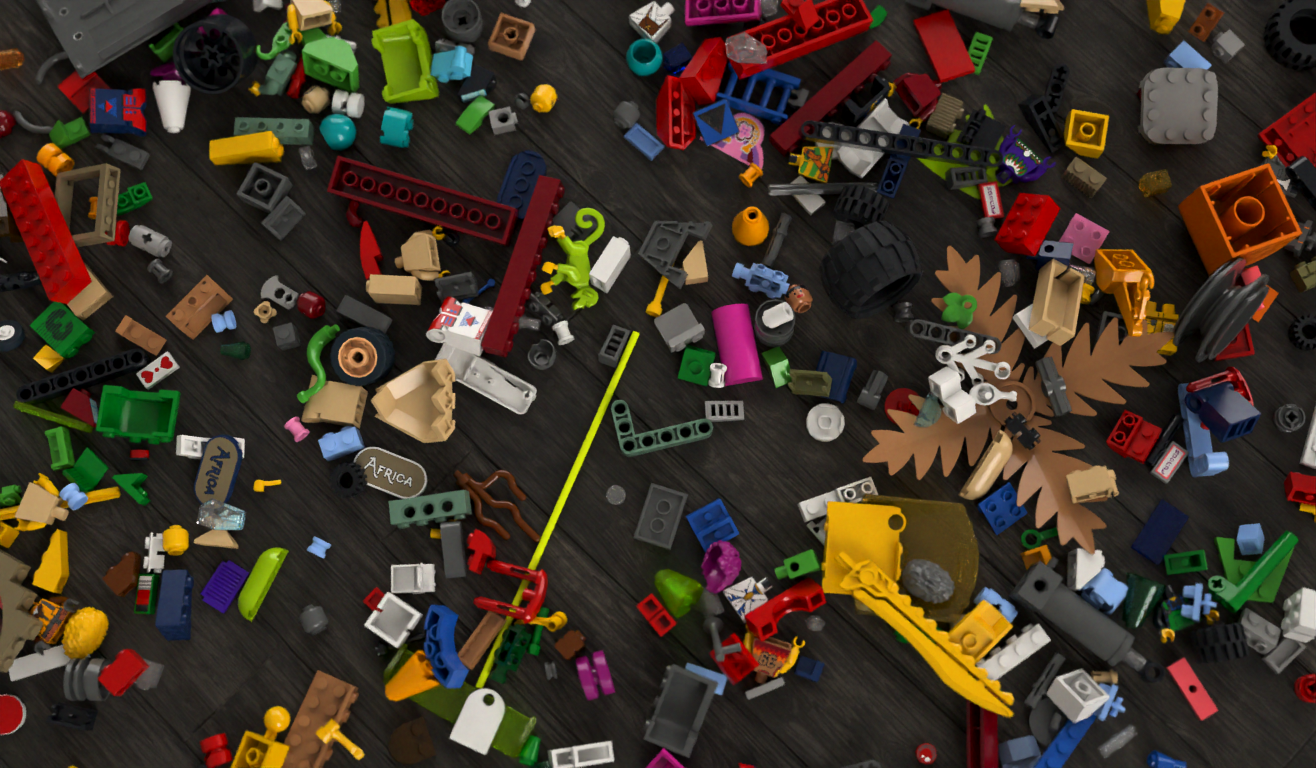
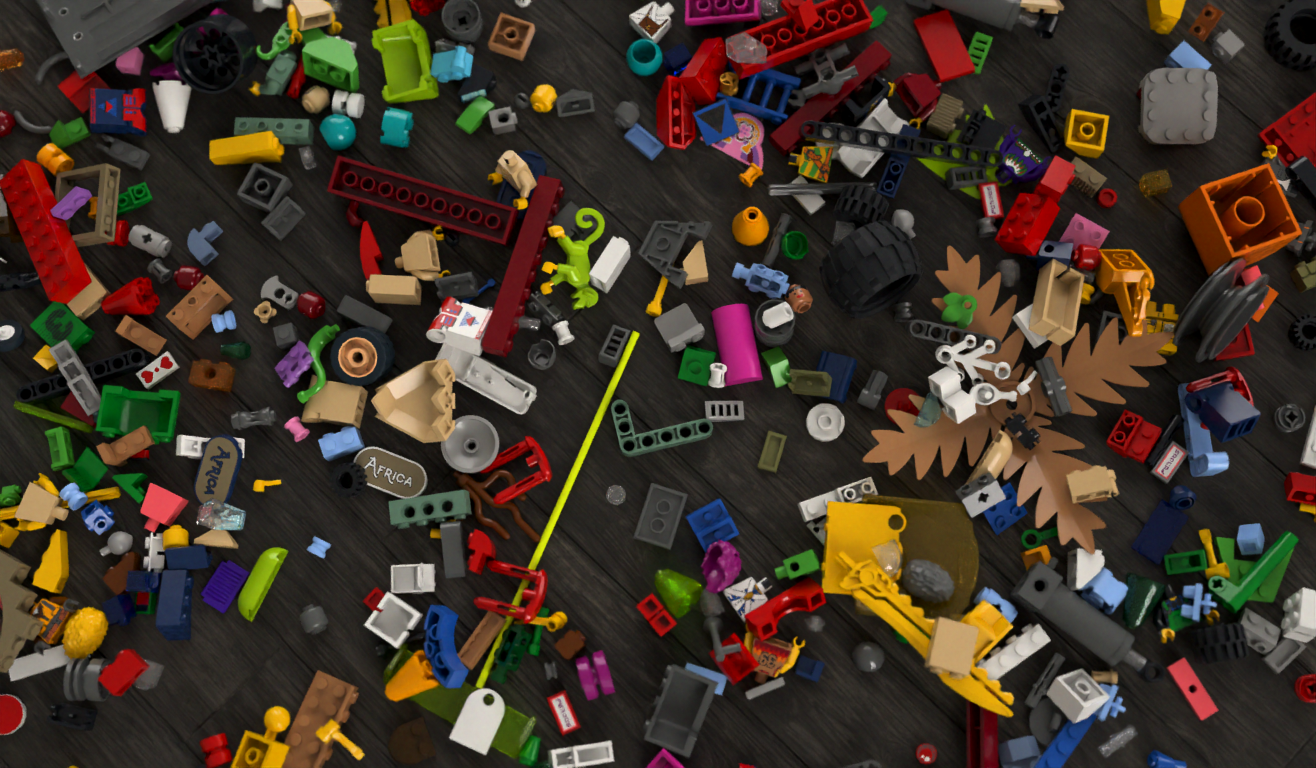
(71, 203): none -> medium lavender plate
(76, 376): none -> light grey slope
(98, 517): none -> blue brick
(118, 543): none -> light grey piece
(119, 610): none -> clear blue brick
(125, 447): none -> medium nougat bracket
(130, 61): none -> bright pink brick
(132, 299): none -> red cone
(142, 582): none -> clear blue brick
(161, 507): none -> coral torso
(188, 277): none -> dark red head
(188, 557): none -> dark blue panel
(200, 242): none -> sand blue brick
(200, 375): none -> clear orange brick
(243, 419): none -> dark grey piece
(294, 364): none -> medium lavender plate
(471, 430): none -> light grey dish
(517, 174): none -> tan torso
(538, 458): none -> red piece
(563, 712): none -> tile
(575, 103): none -> dark grey slope
(729, 84): none -> pearl gold wheel
(772, 451): none -> olive tile
(794, 245): none -> green hair
(829, 79): none -> dark grey piece
(868, 656): none -> dark grey hair
(888, 557): none -> clear brick
(904, 221): none -> light grey piece
(951, 648): none -> tan brick
(980, 494): none -> brick
(1023, 387): none -> white hand
(1055, 179): none -> red wedge
(1086, 257): none -> red head
(1106, 198): none -> red tile
(1182, 498): none -> dark blue cone
(1215, 569): none -> yellow brick

